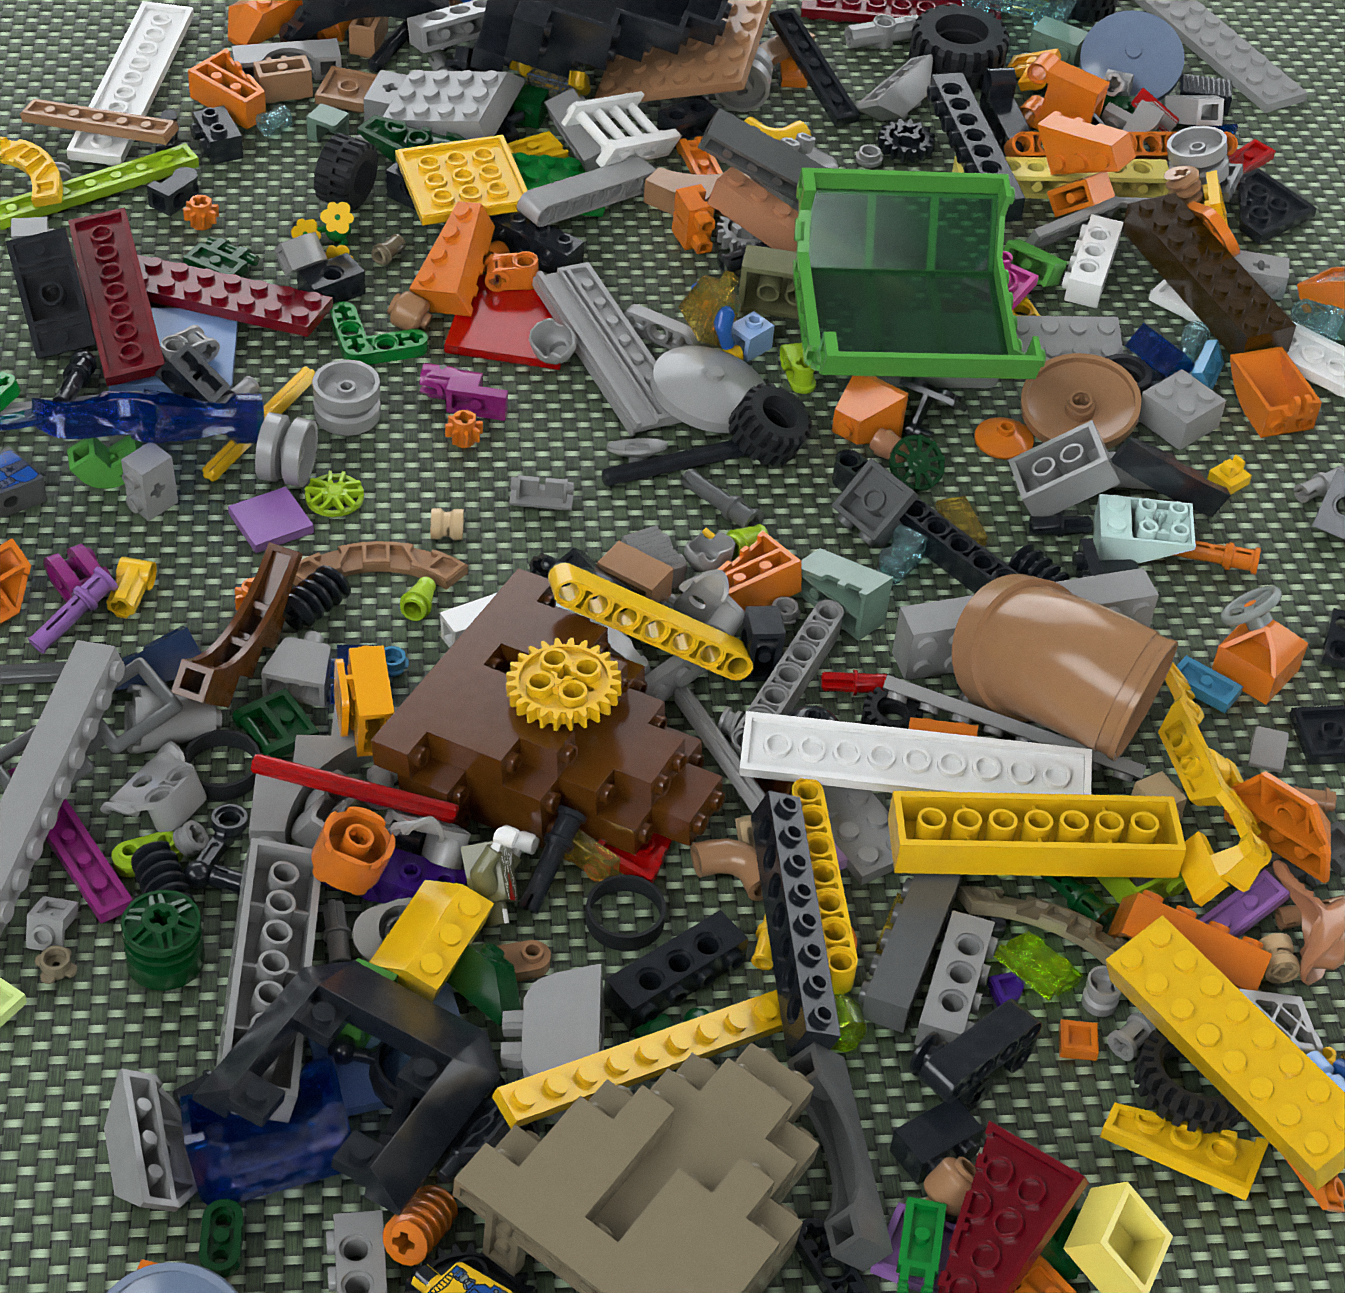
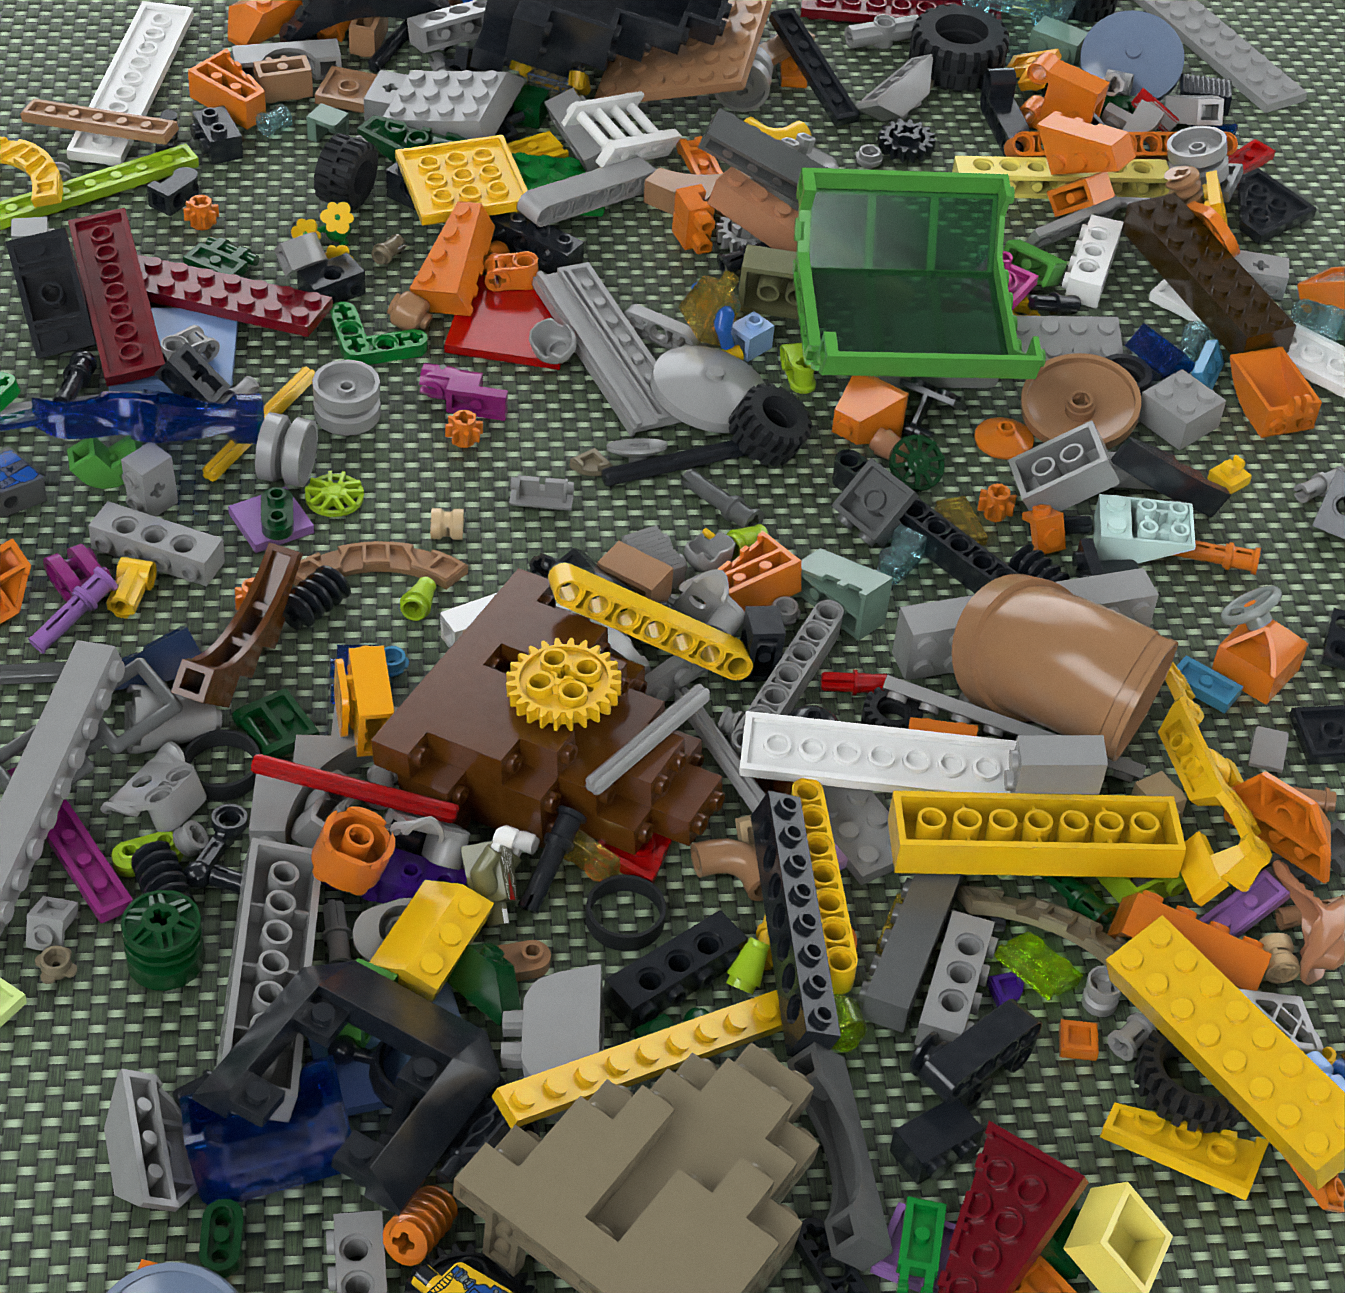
(149, 538): none -> light grey brick
(277, 513): none -> dark green plate
(300, 668): light grey torso -> none
(590, 463): none -> dark tan tile
(647, 739): none -> light grey axle
(687, 117): black brick -> none
(749, 966): none -> lime cone
(949, 1183): medium nougat head -> none
(970, 133): black brick -> none
(996, 502): none -> orange gear
(1046, 528): none -> orange bracket
(1054, 303): none -> black axle
(1057, 765): none -> light grey brick

